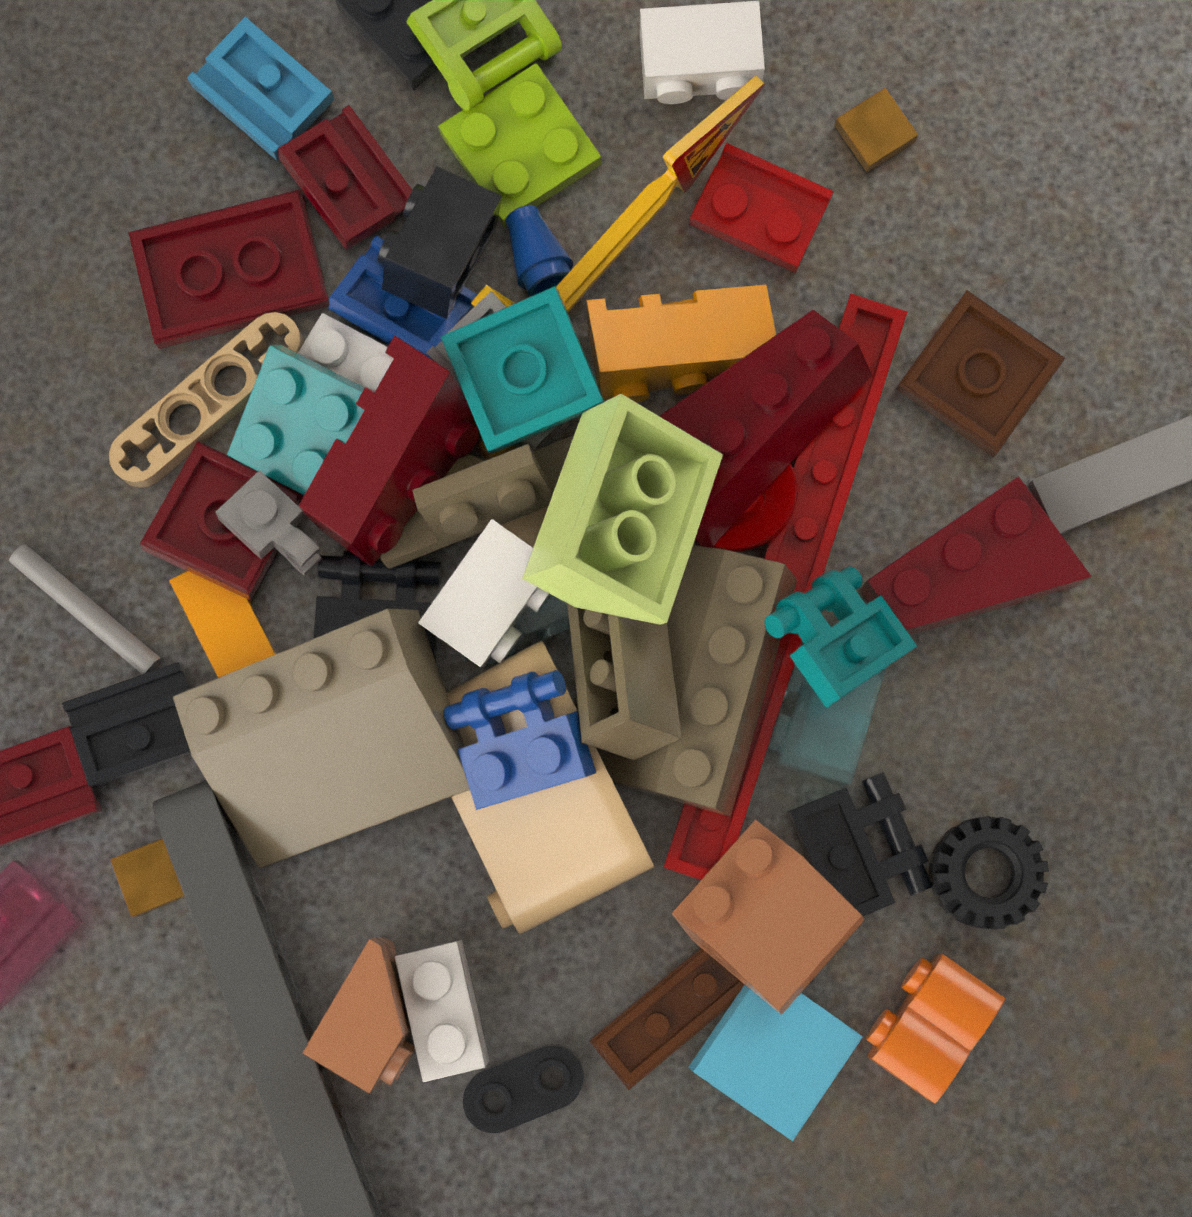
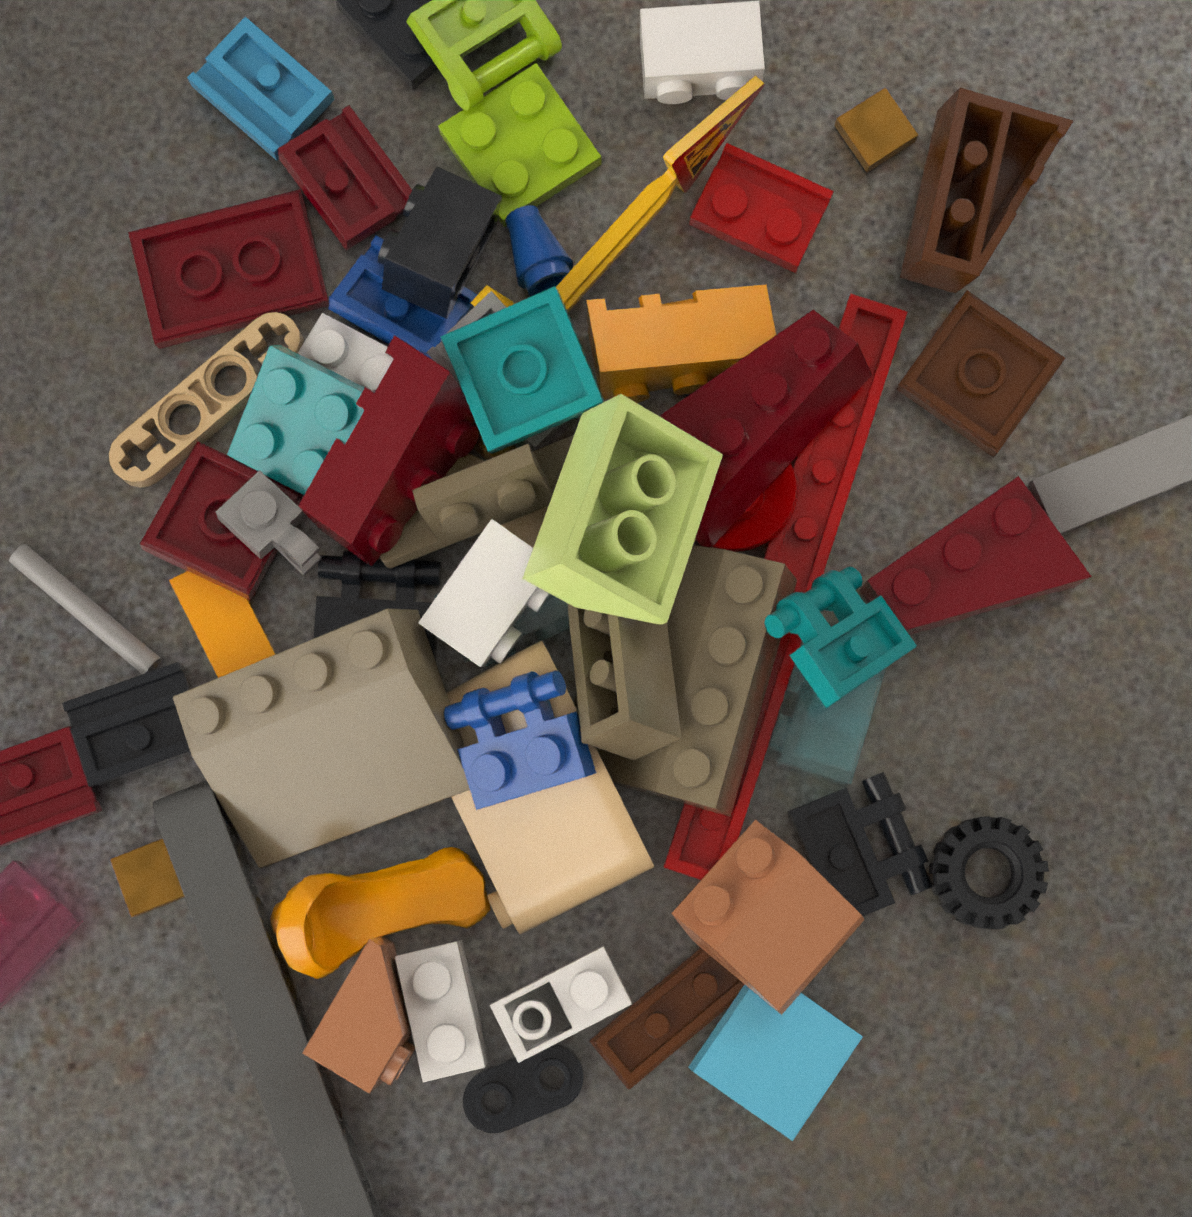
(335, 915): none -> light orange hair
(561, 1003): none -> white slope
(933, 1026): orange brick -> none
(972, 184): none -> reddish brown wedge

